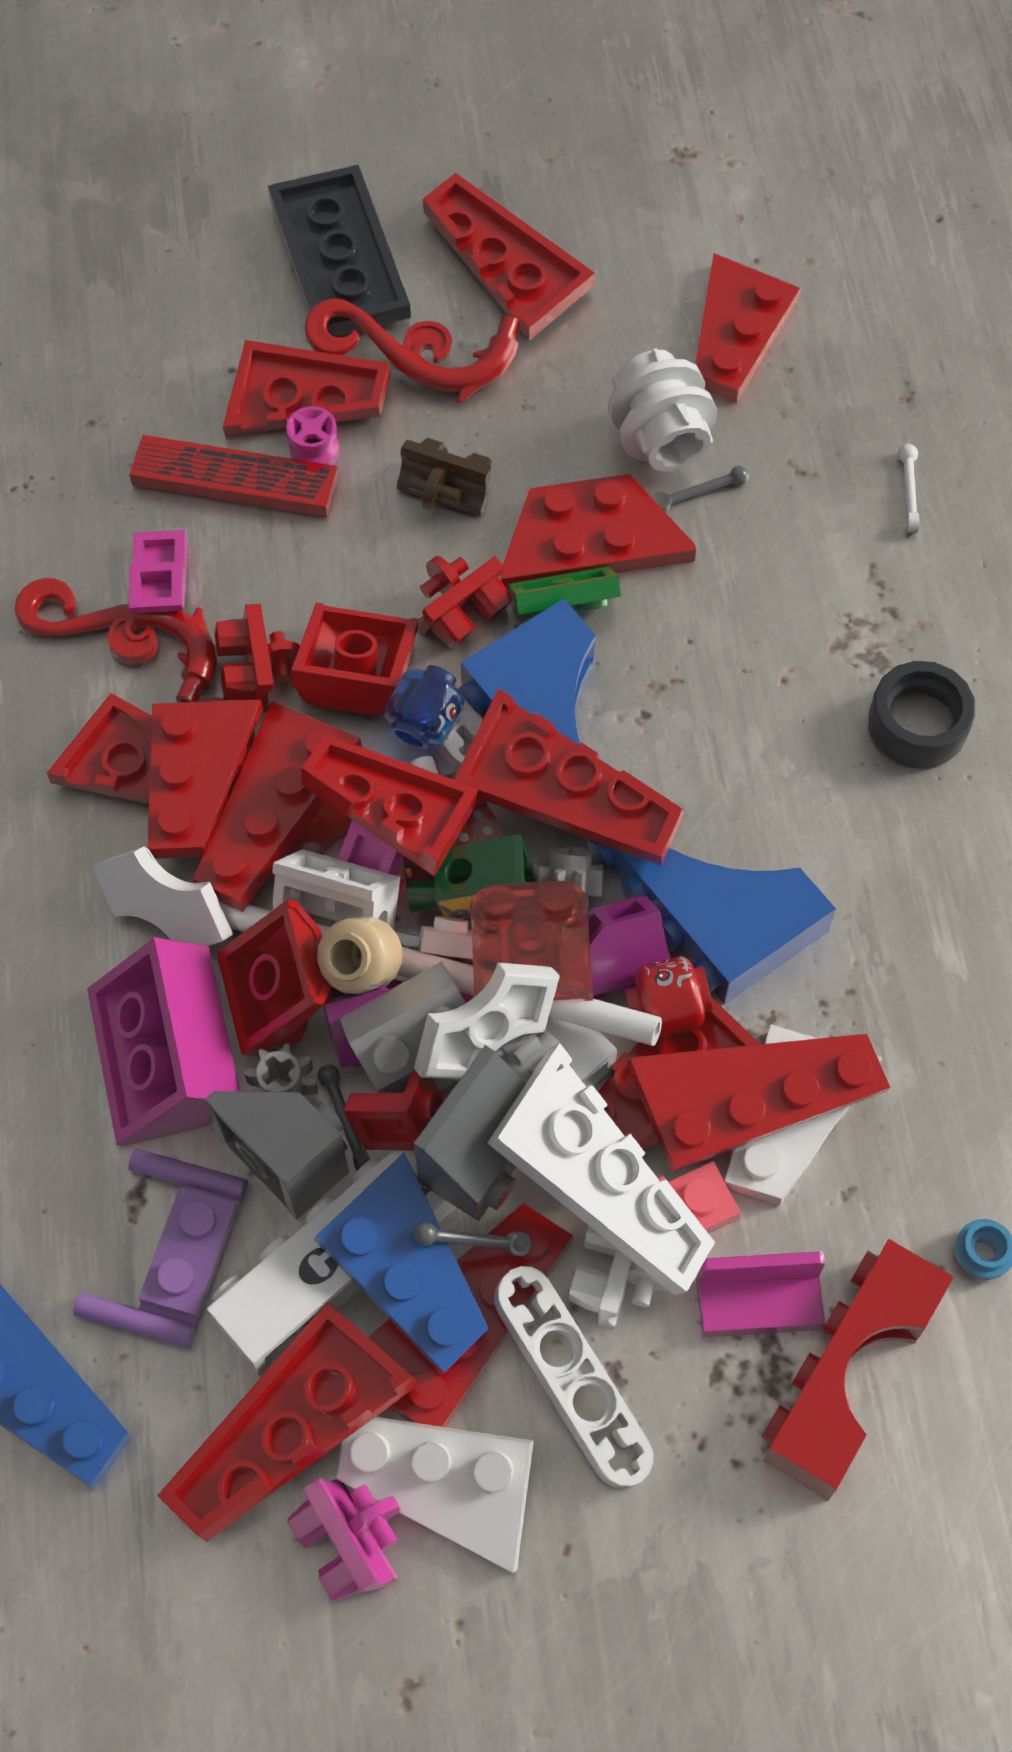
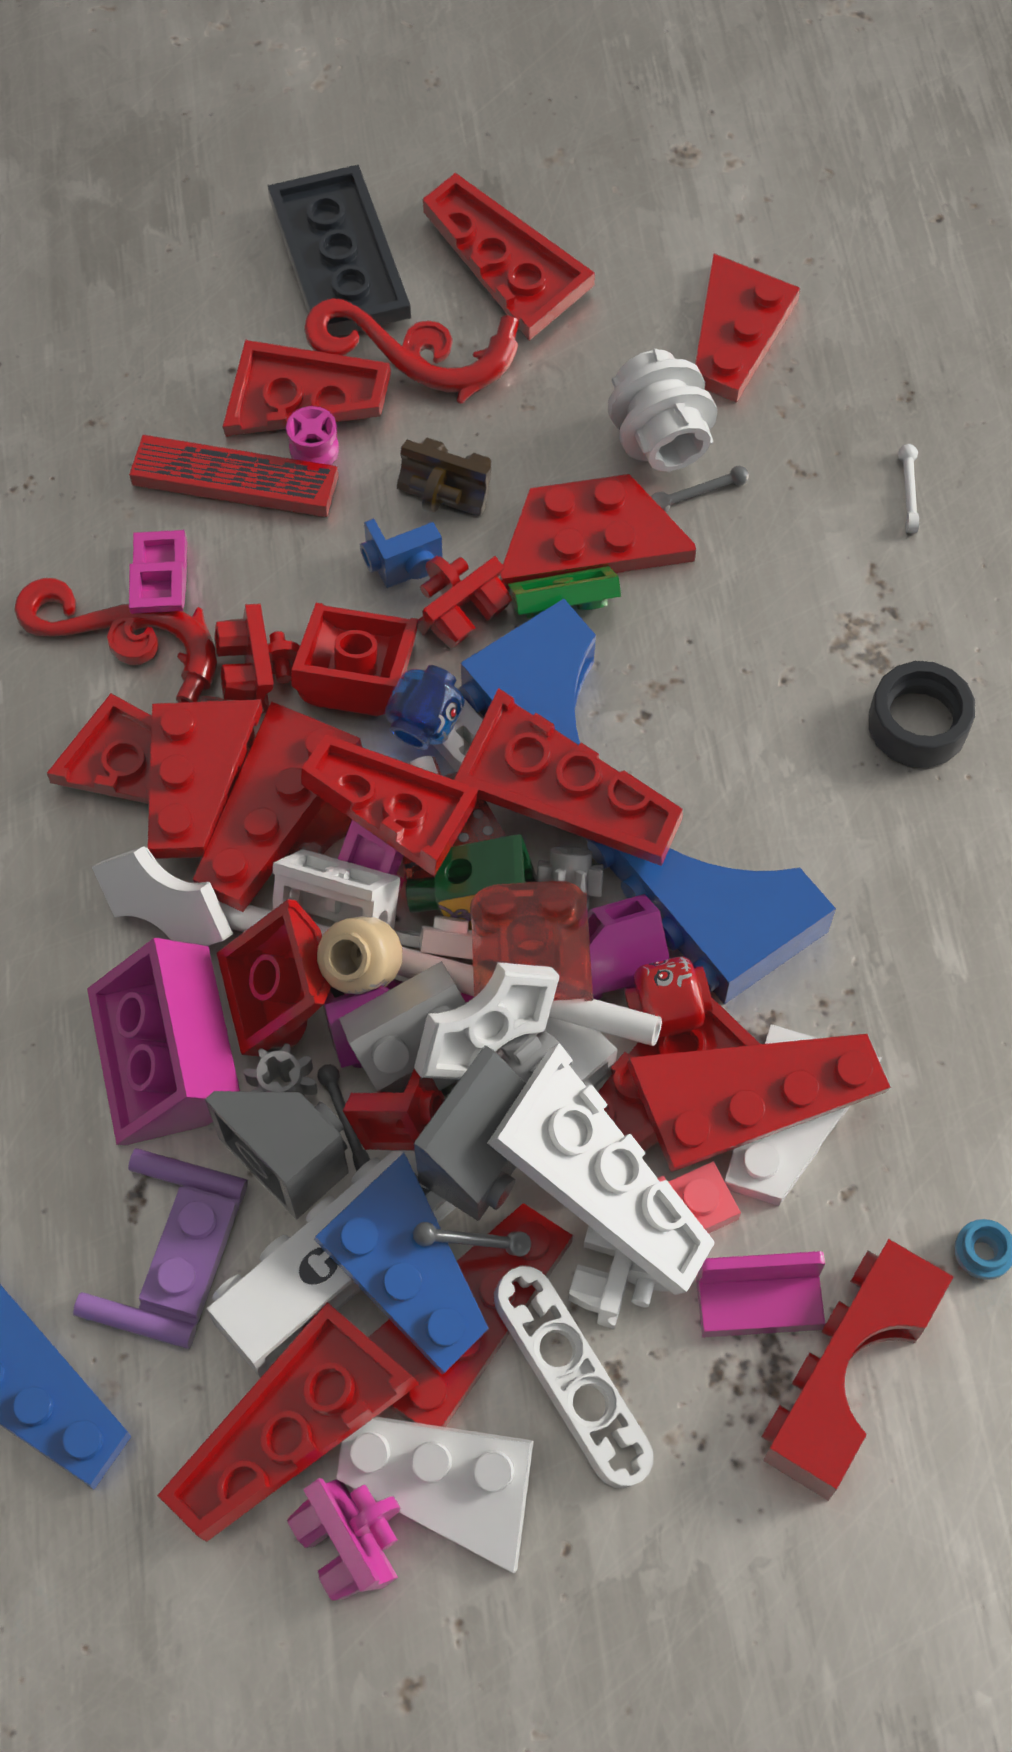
(400, 556): none -> blue bracket

